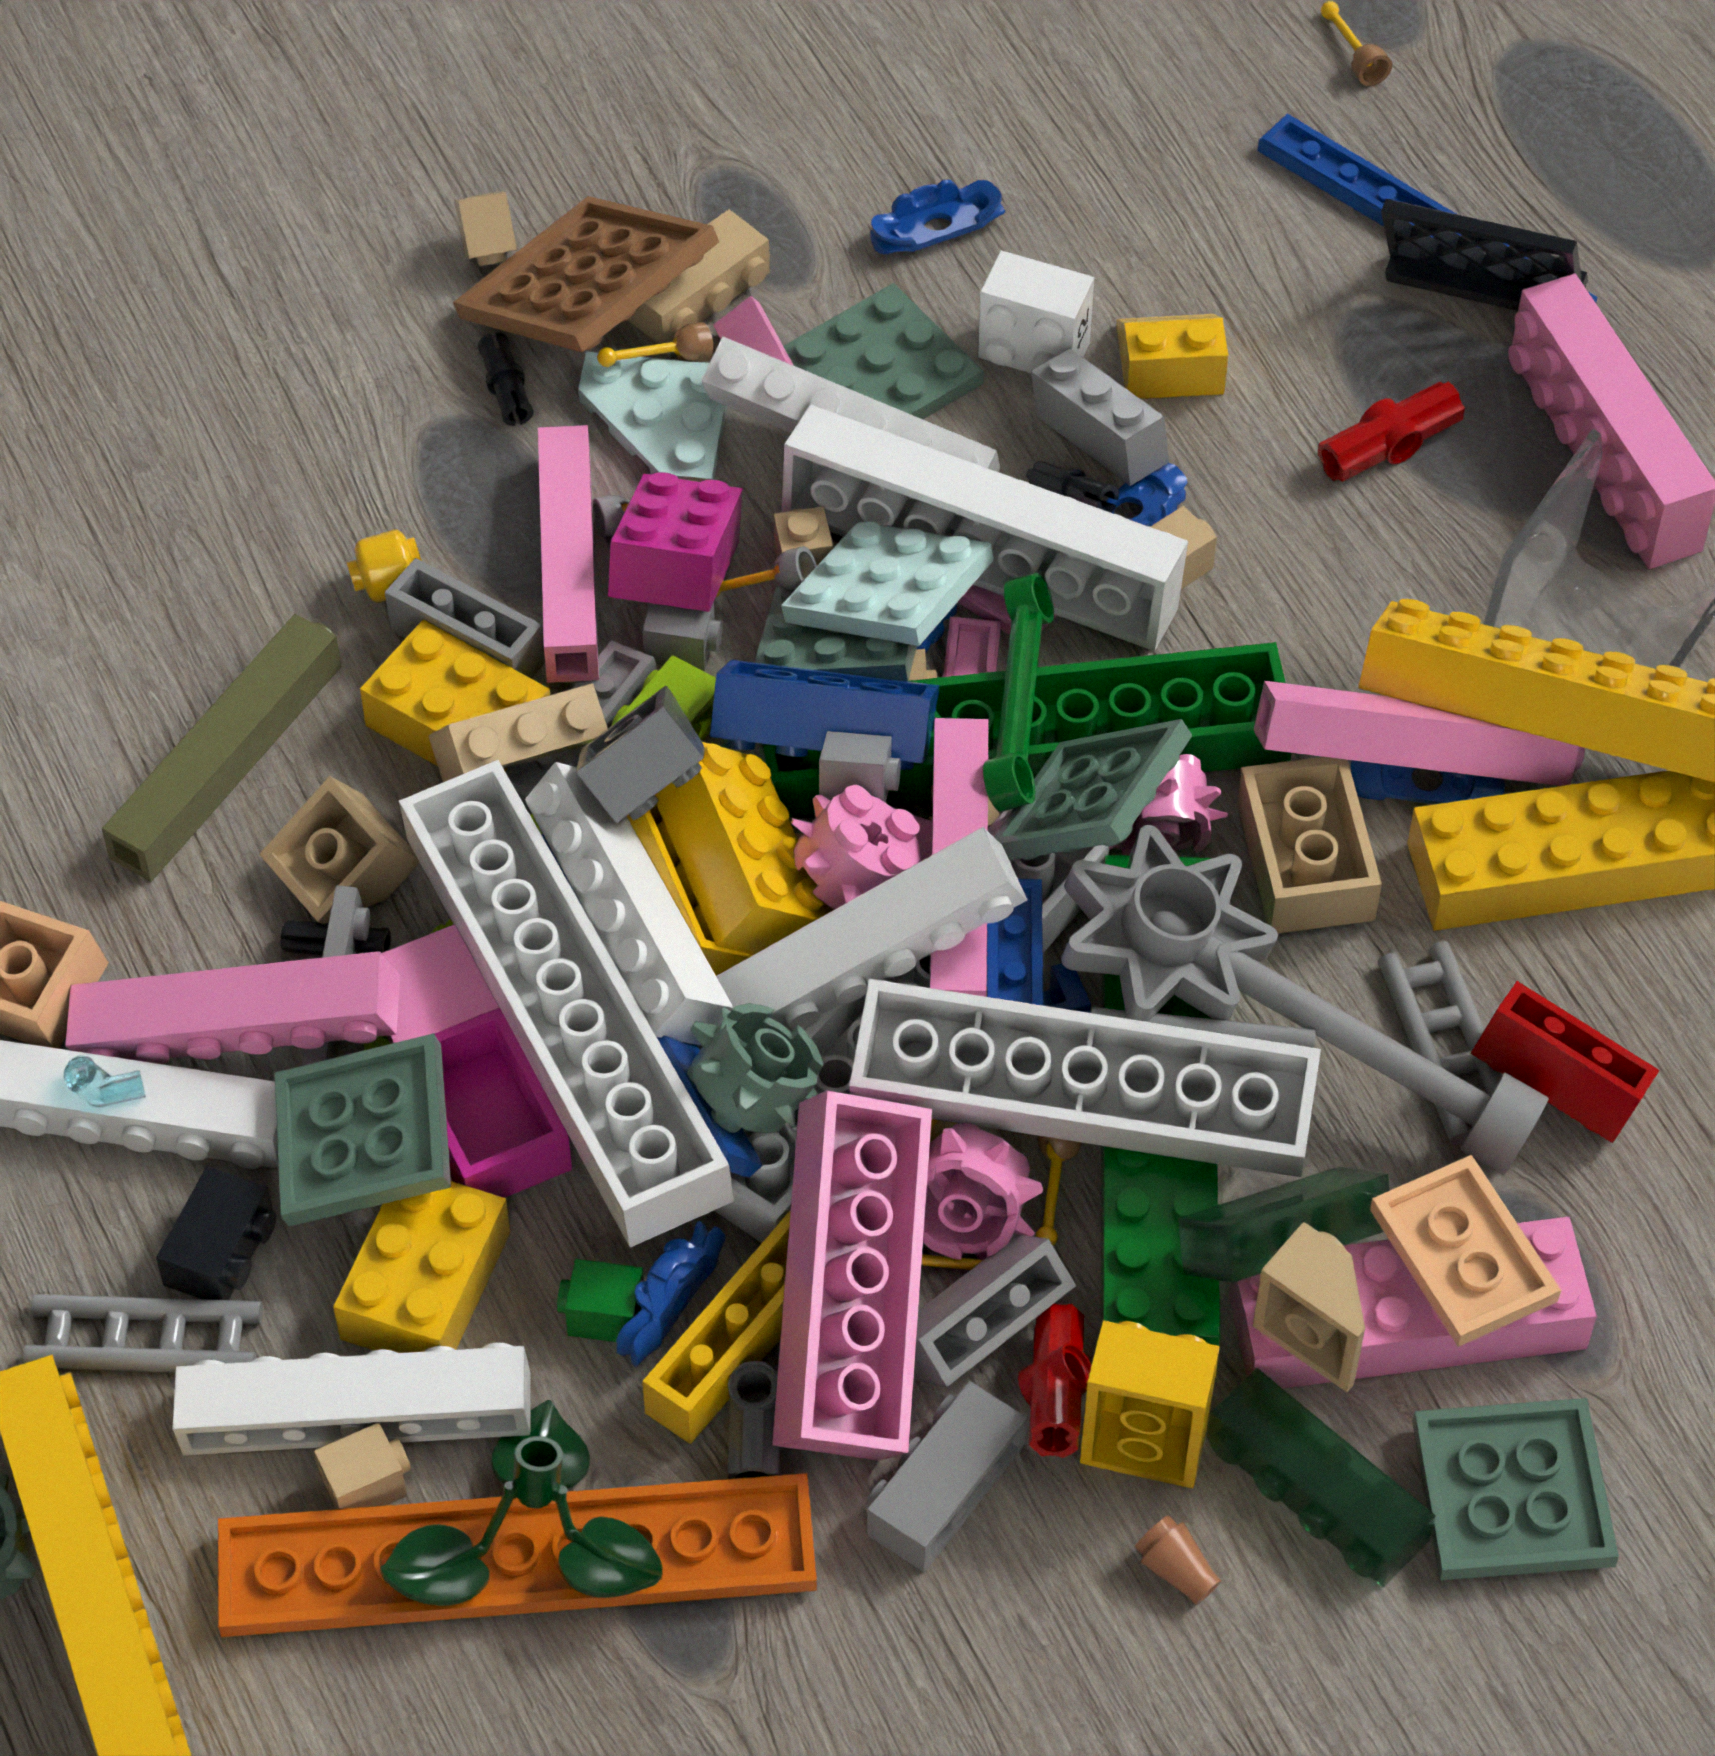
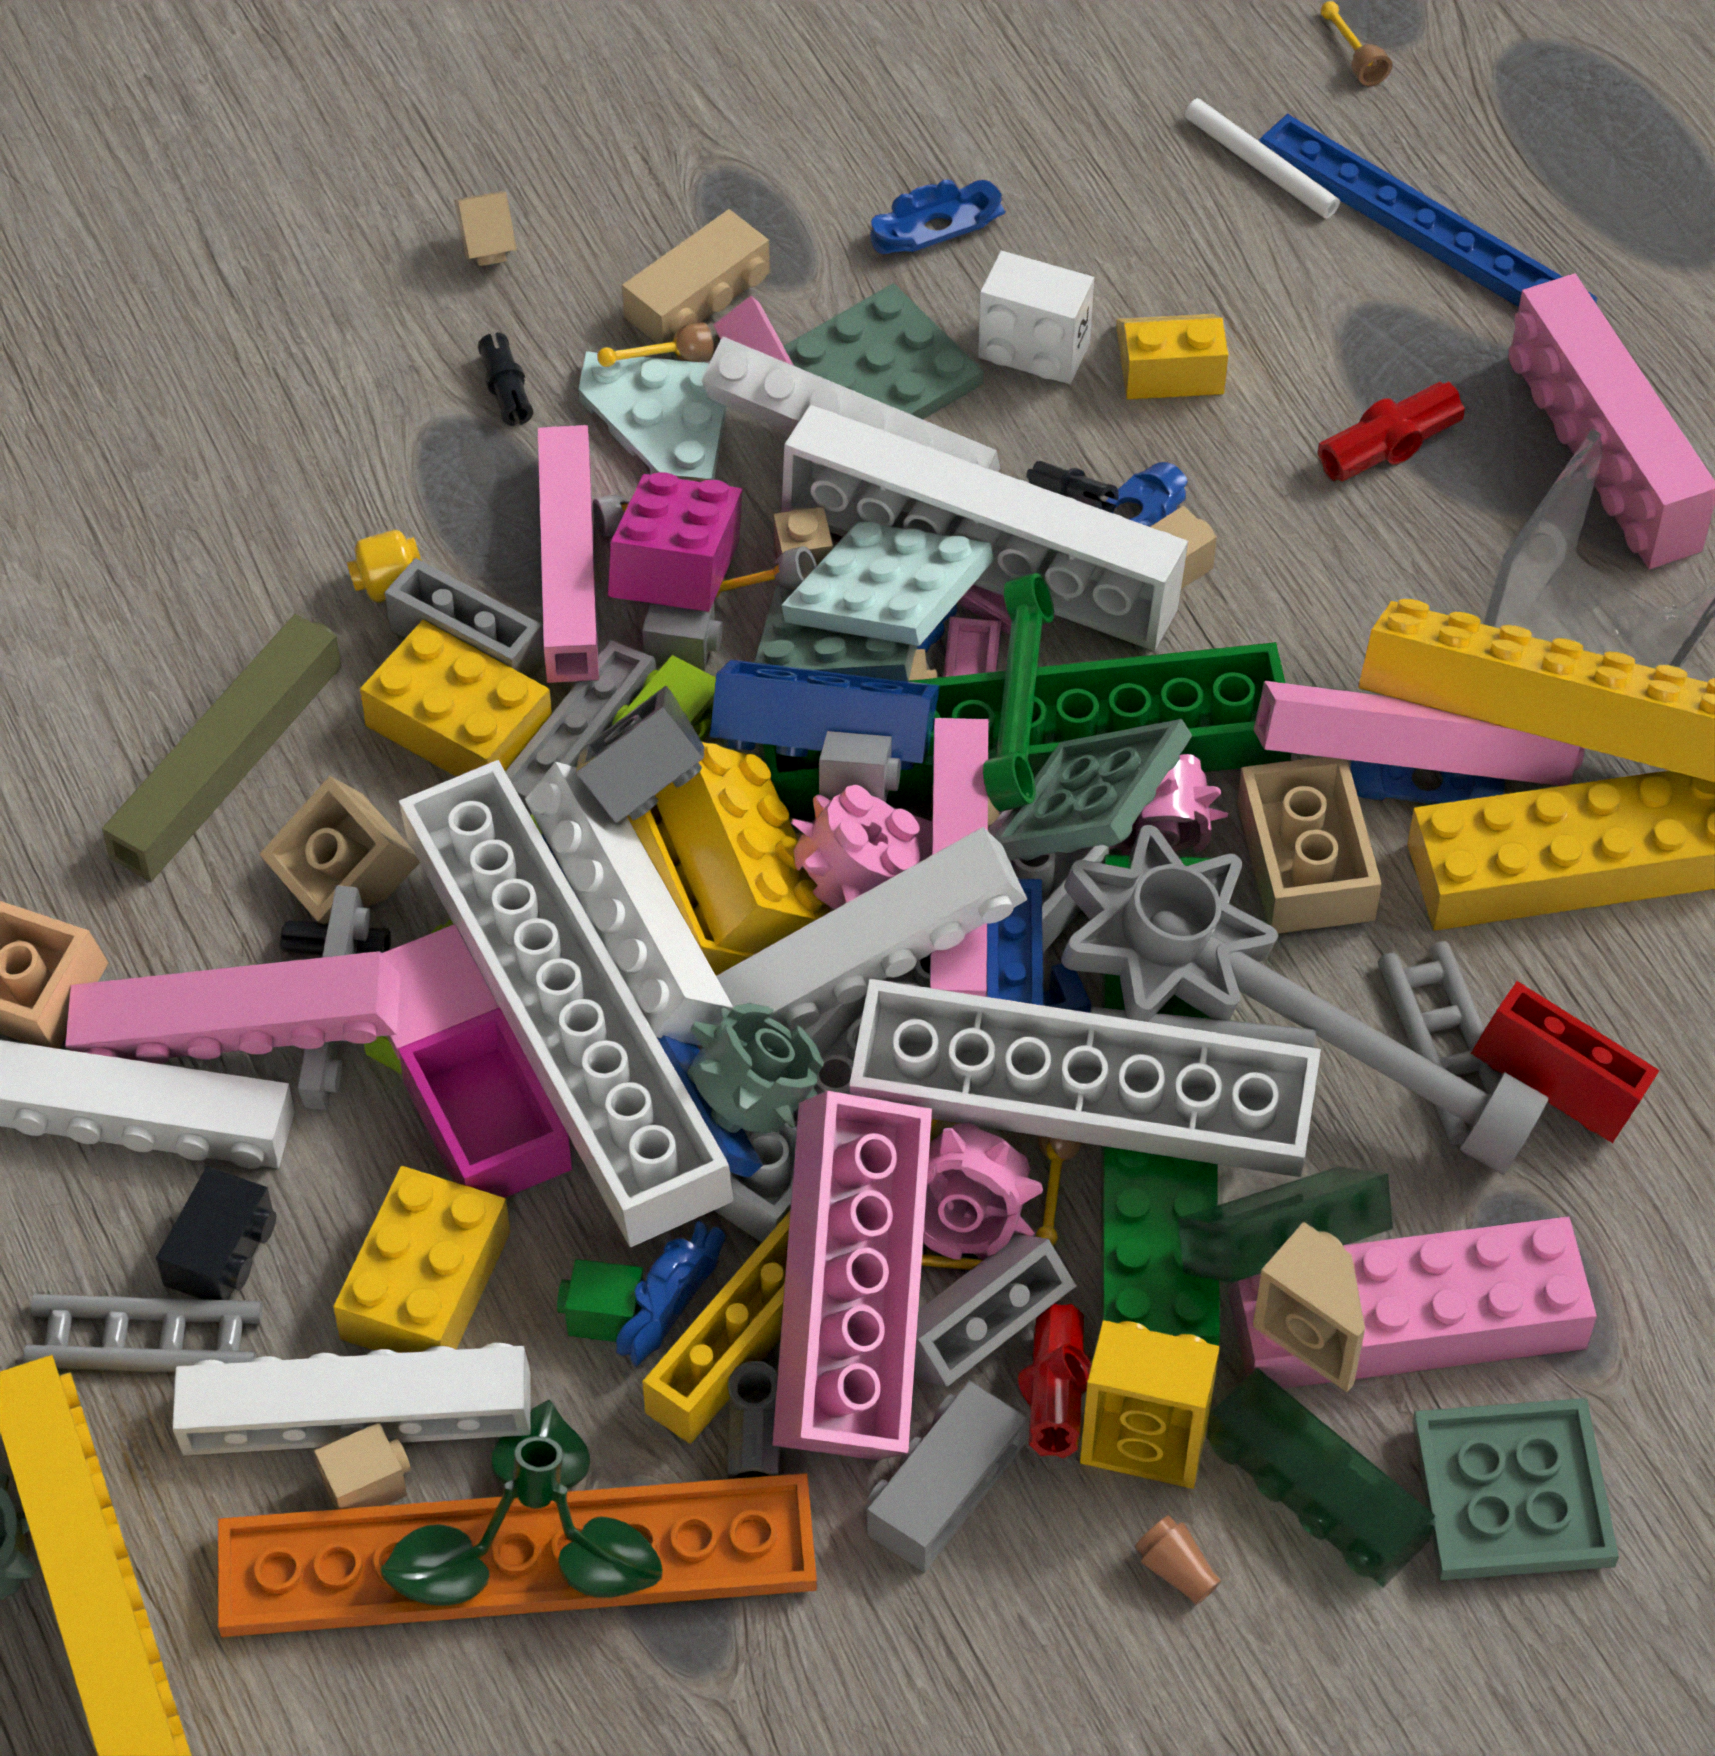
(98, 1086): clear light blue arm -> none
(361, 1130): sand green plate -> none
(520, 732): tan brick -> none
(586, 273): medium nougat plate -> none
(1100, 416): light grey brick -> none
(1262, 158): none -> white piece
(1459, 268): black fence -> none
(1465, 1250): light nougat plate -> none

